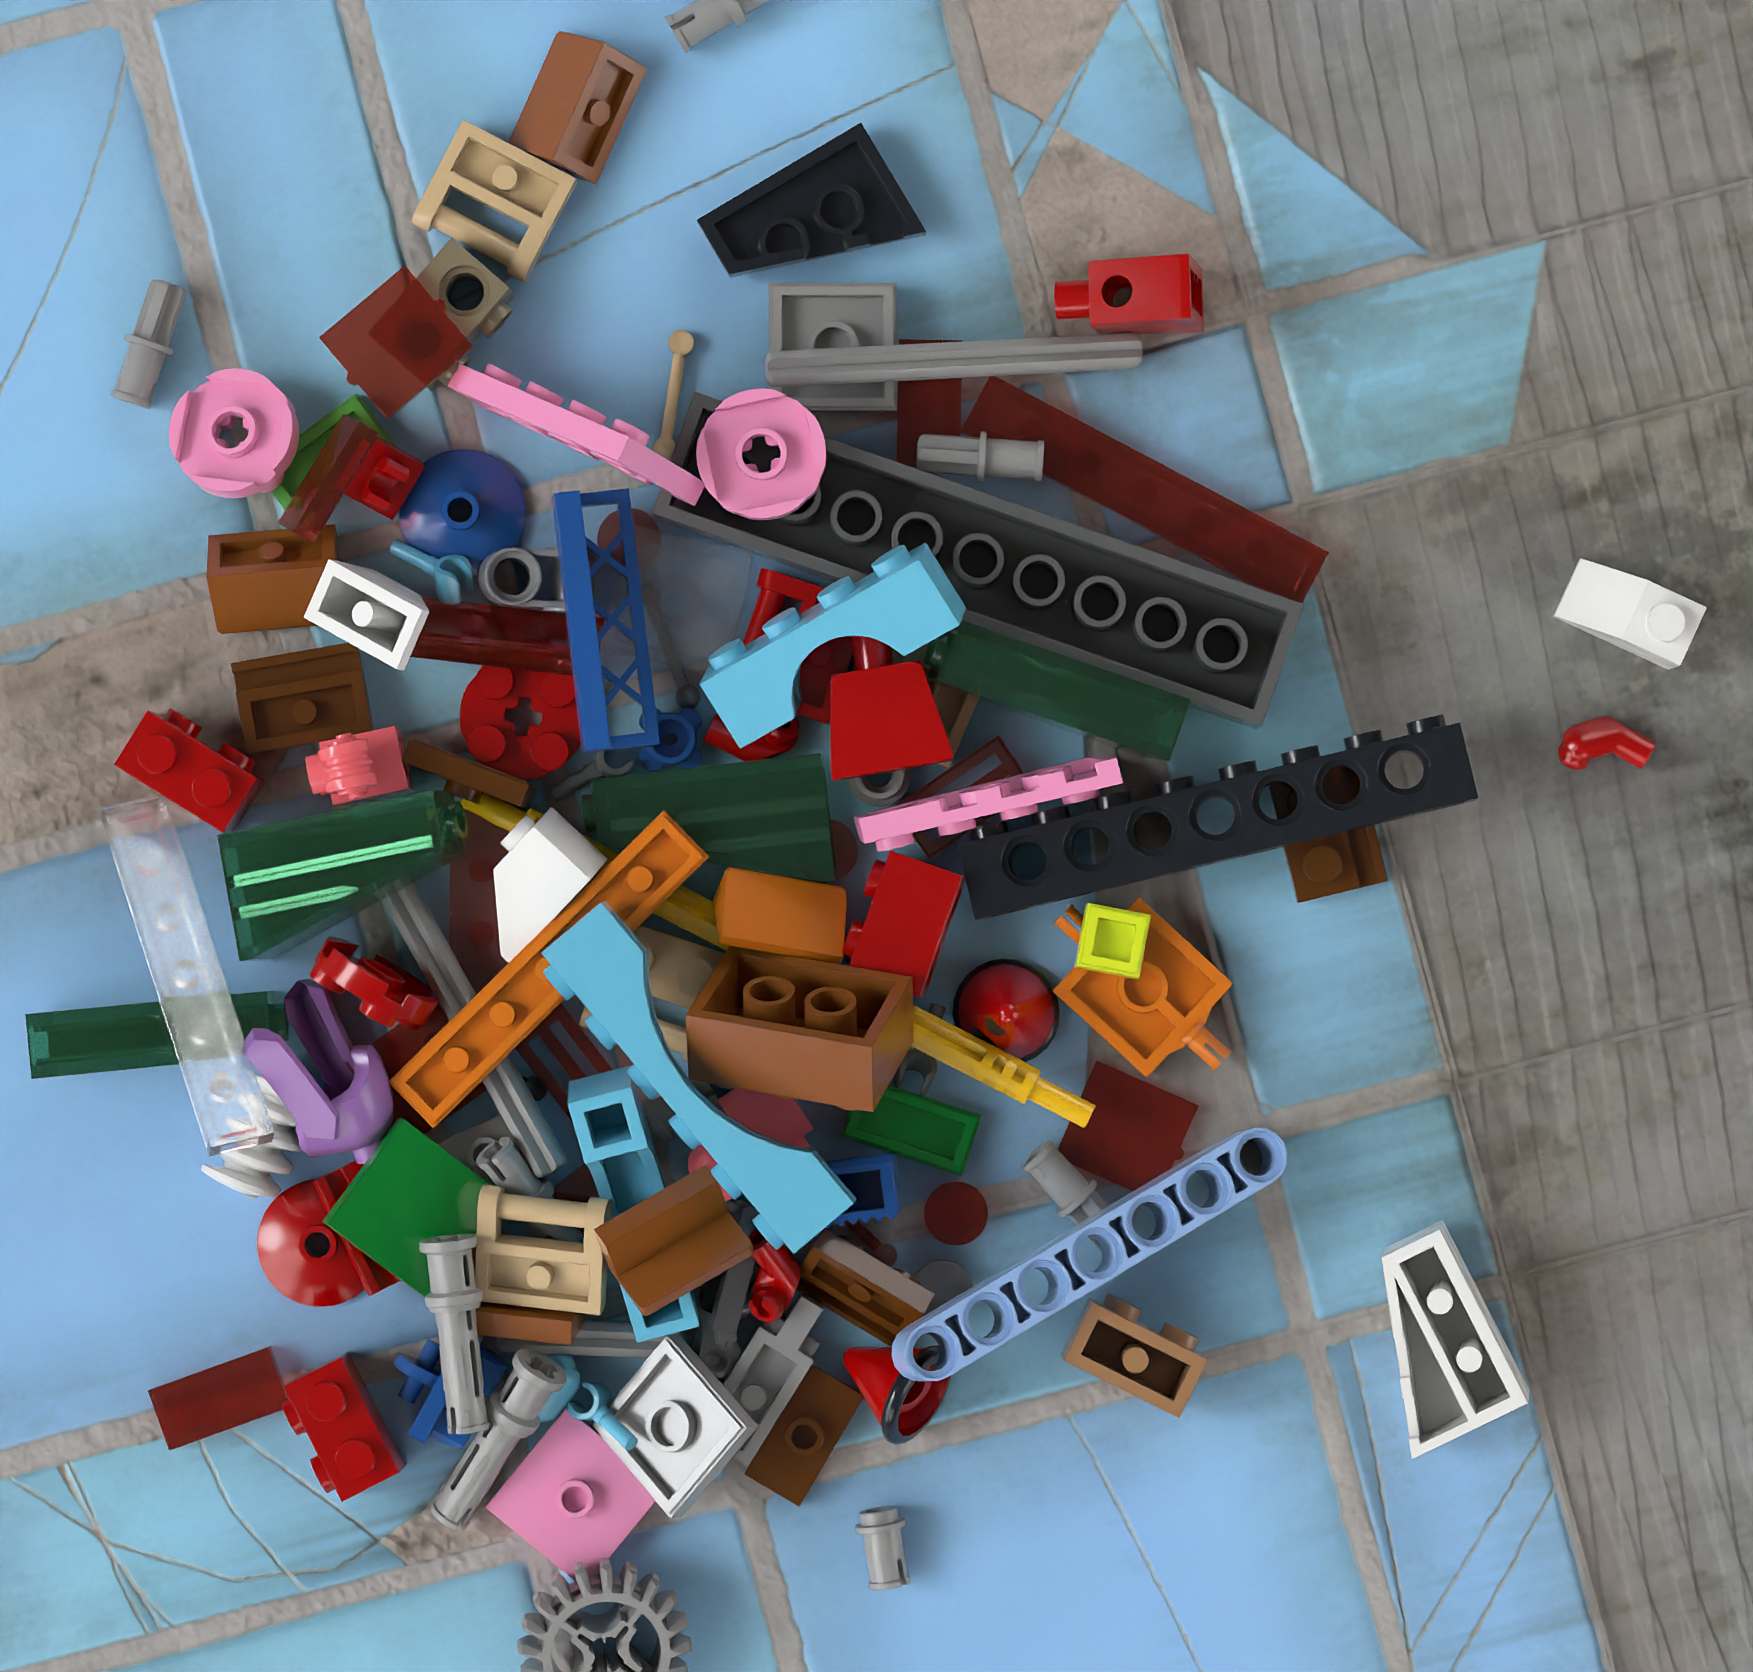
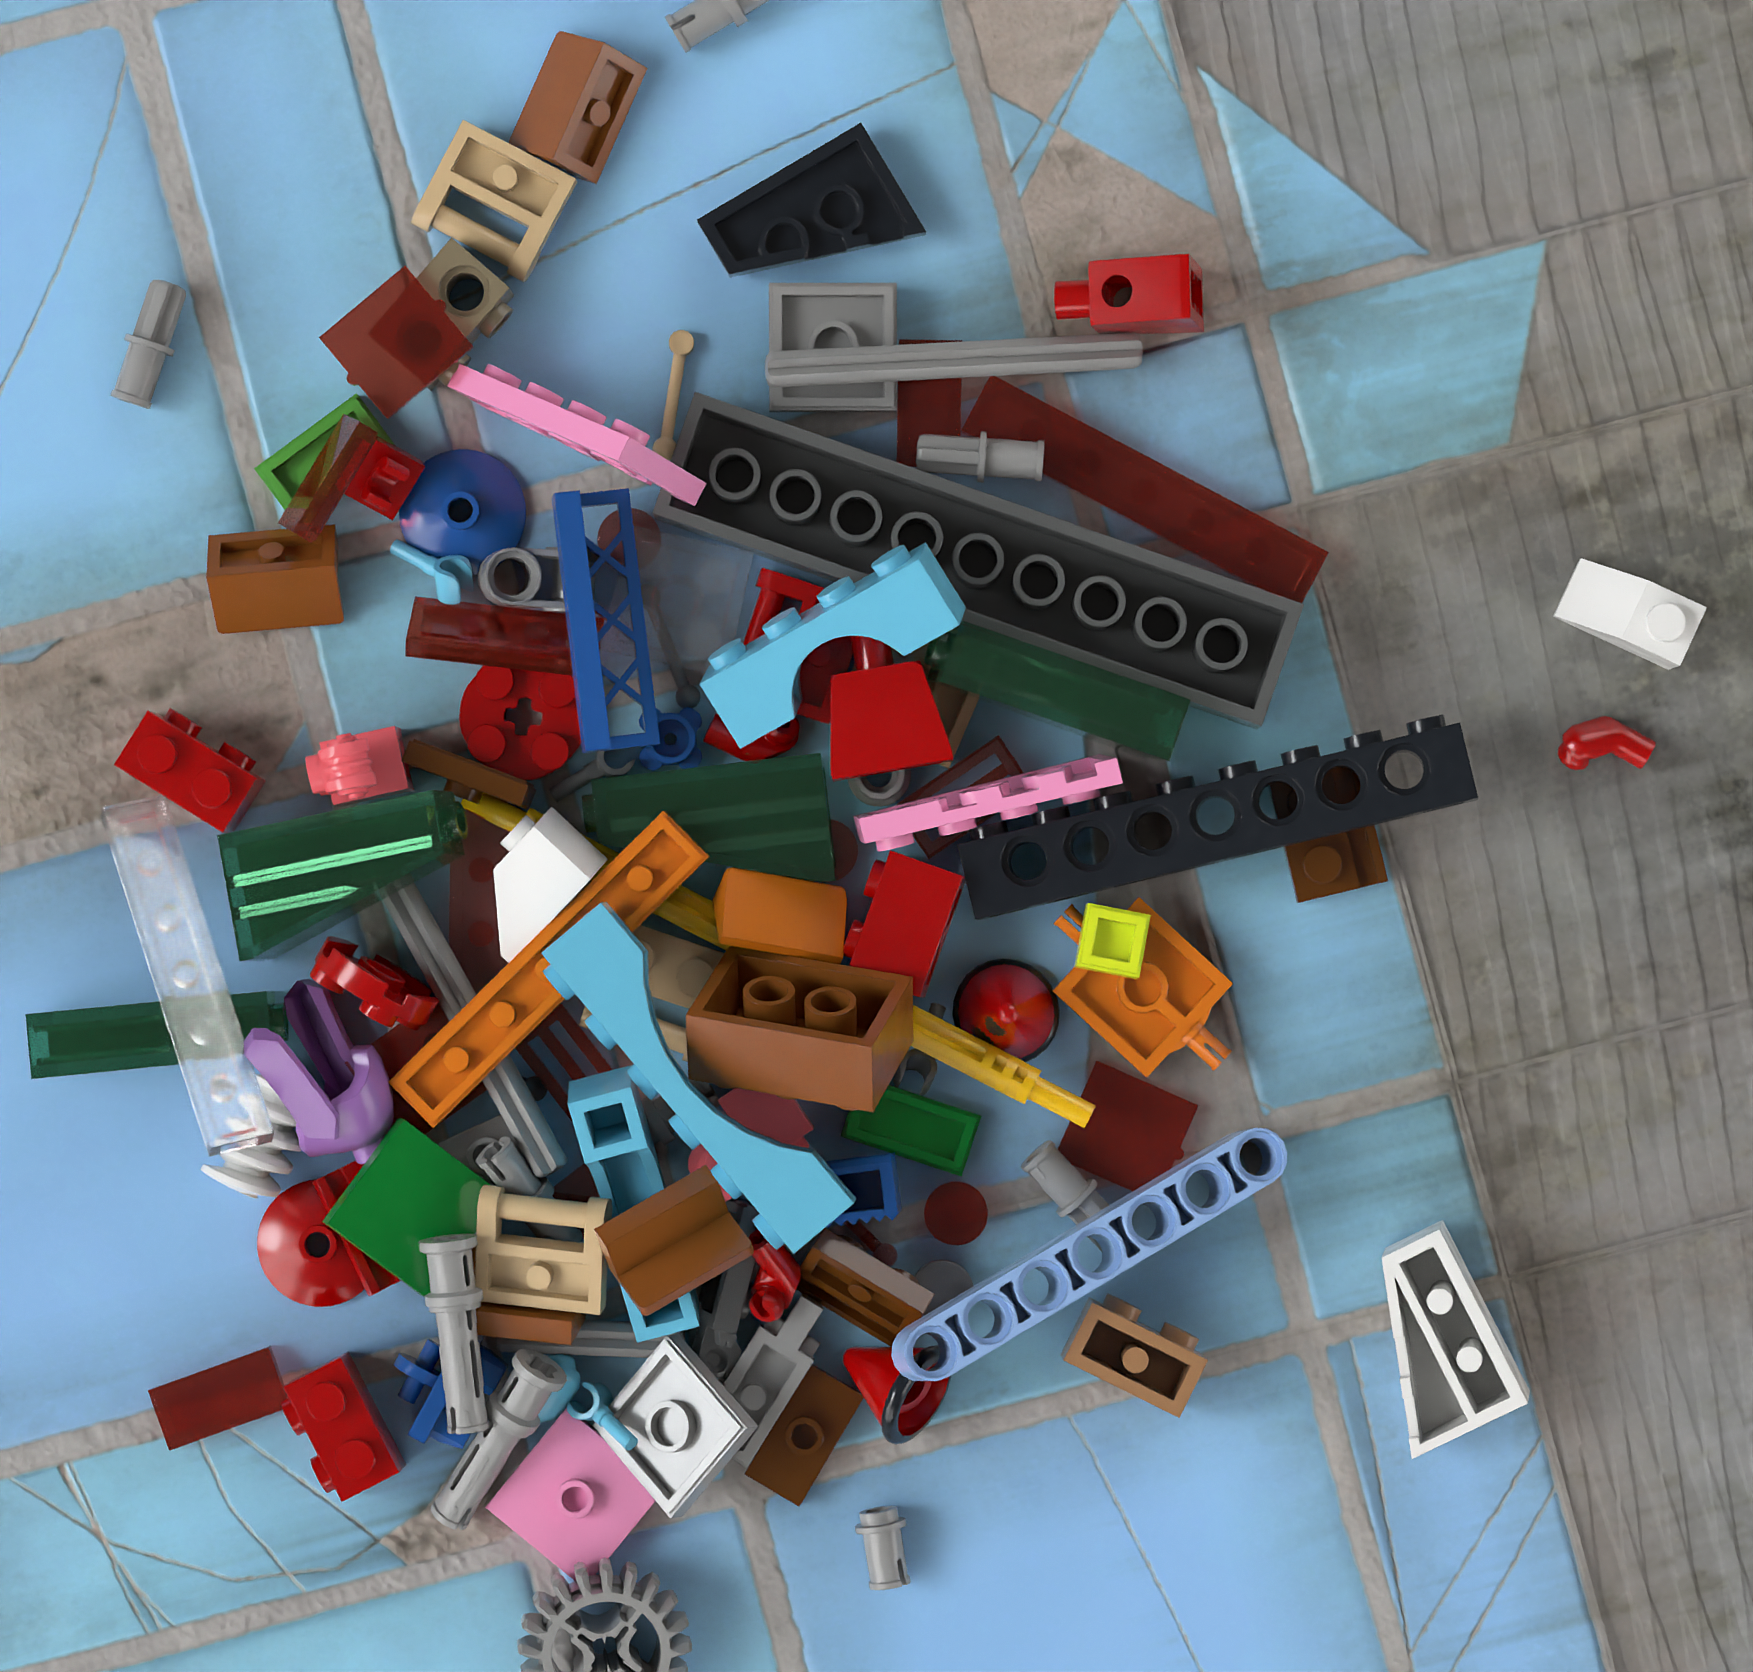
(255, 463): bright pink plate -> none
(301, 698): reddish brown plate -> none
(368, 611): white slope -> none
(730, 433): bright pink plate -> none

